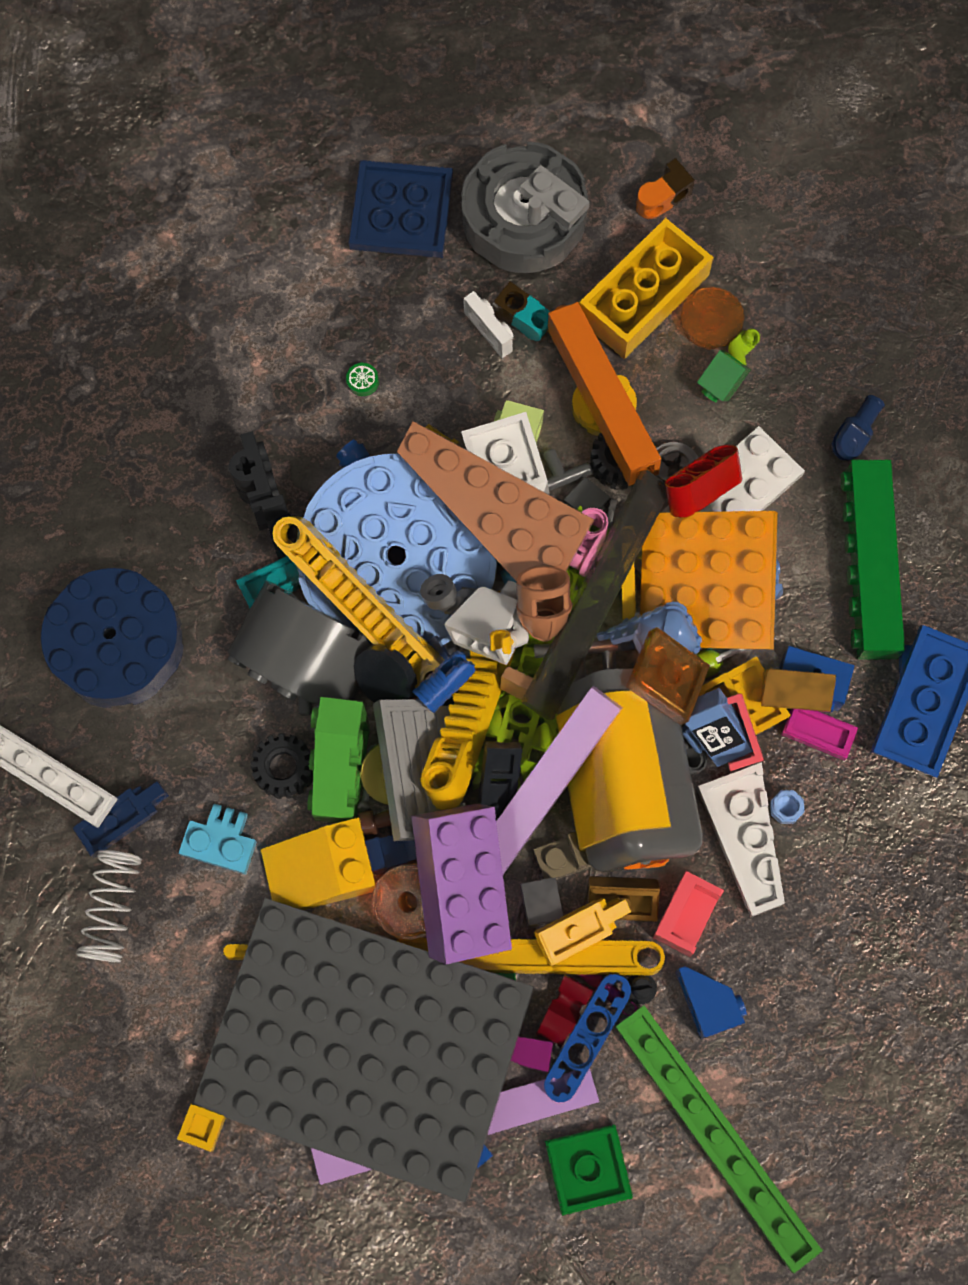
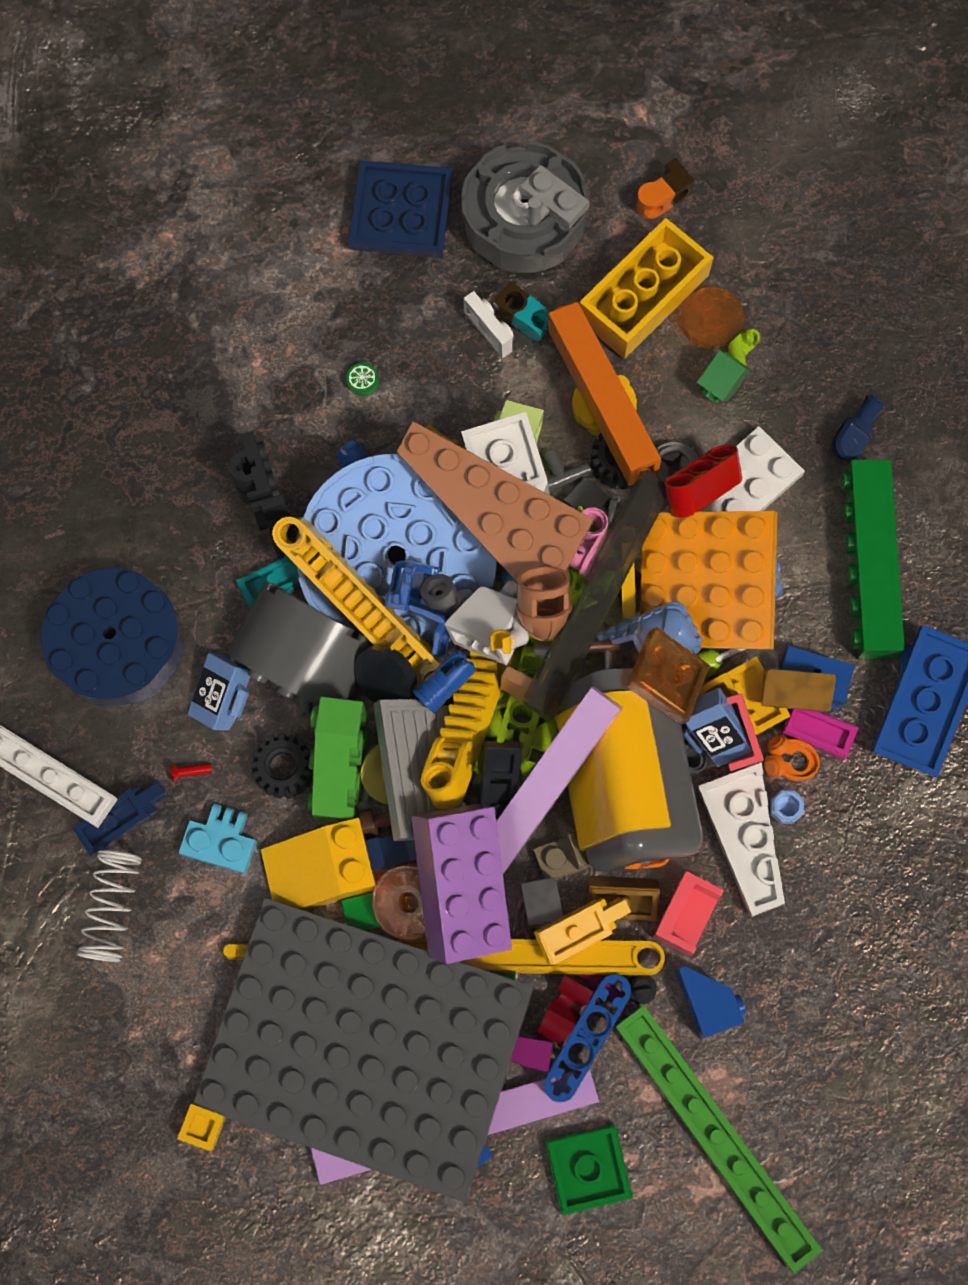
(177, 772): none -> red piece
(220, 692): none -> medium blue piece
(360, 912): none -> green tile
(409, 598): none -> blue piece
(776, 766): none -> orange piece

